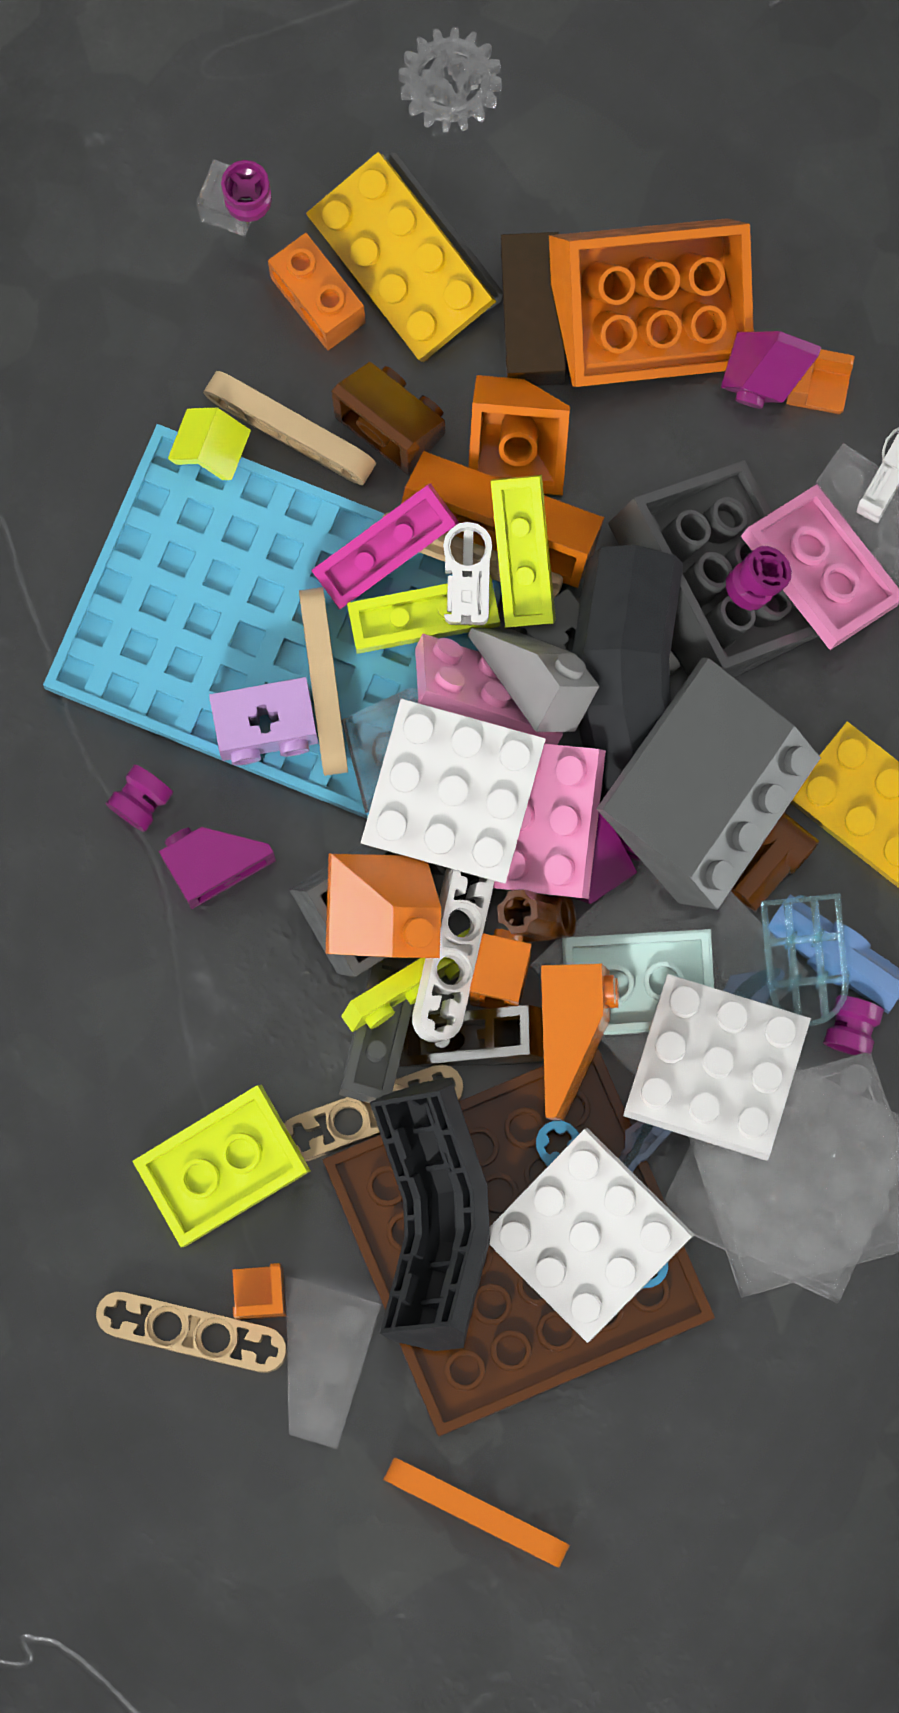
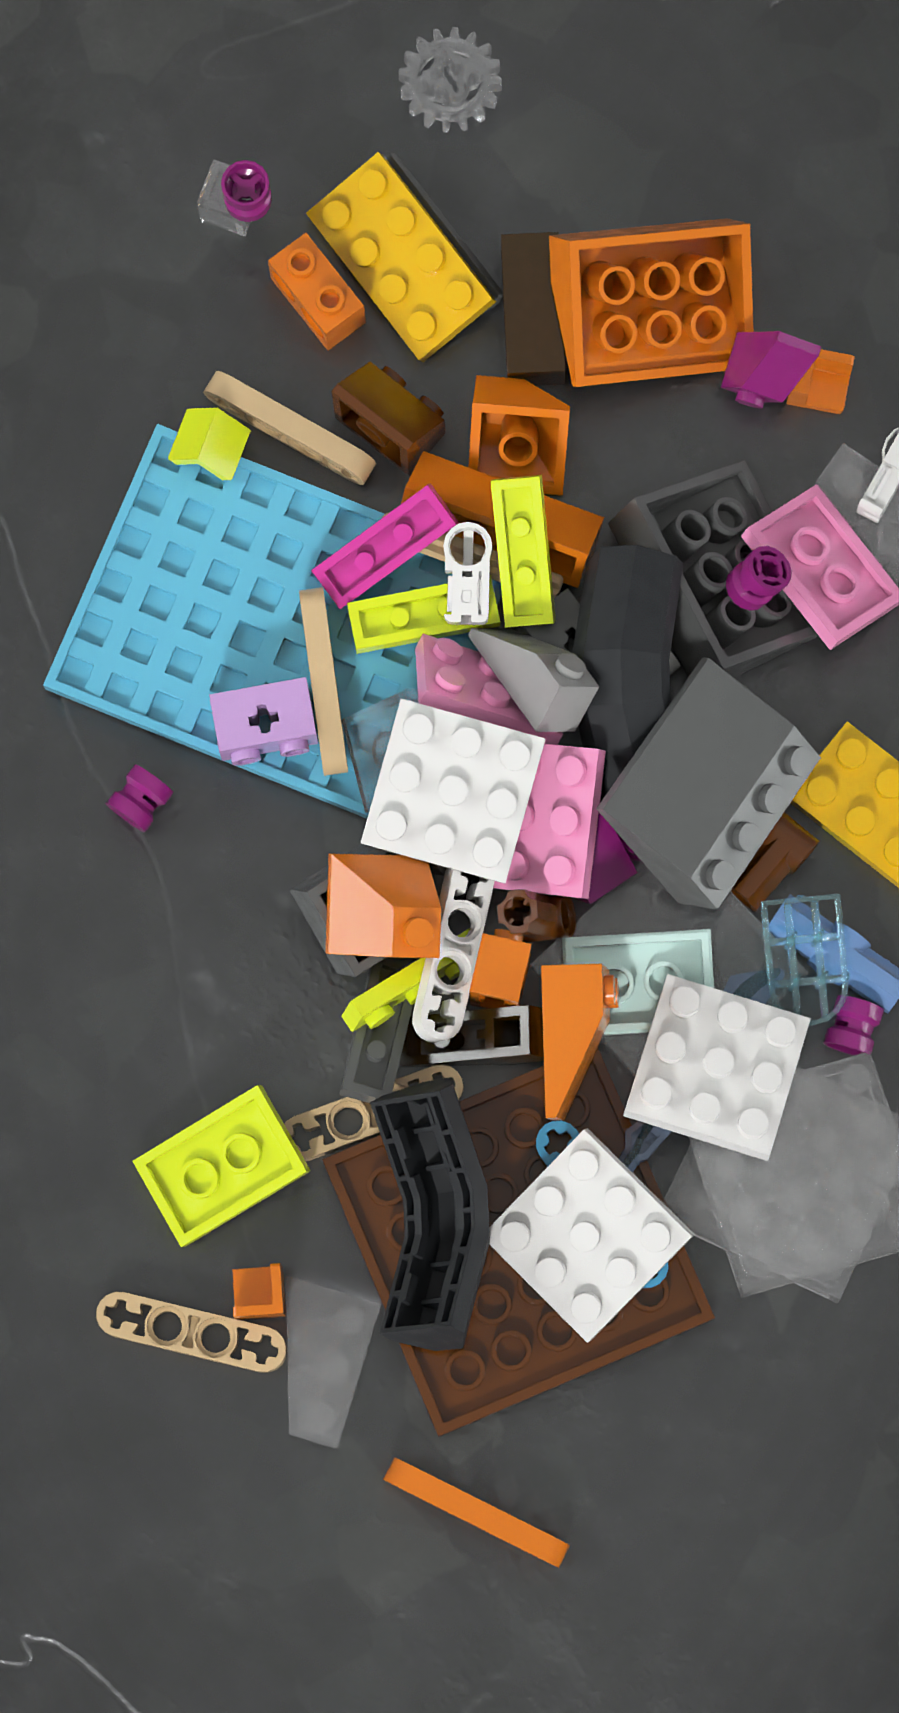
(212, 861): magenta slope -> none

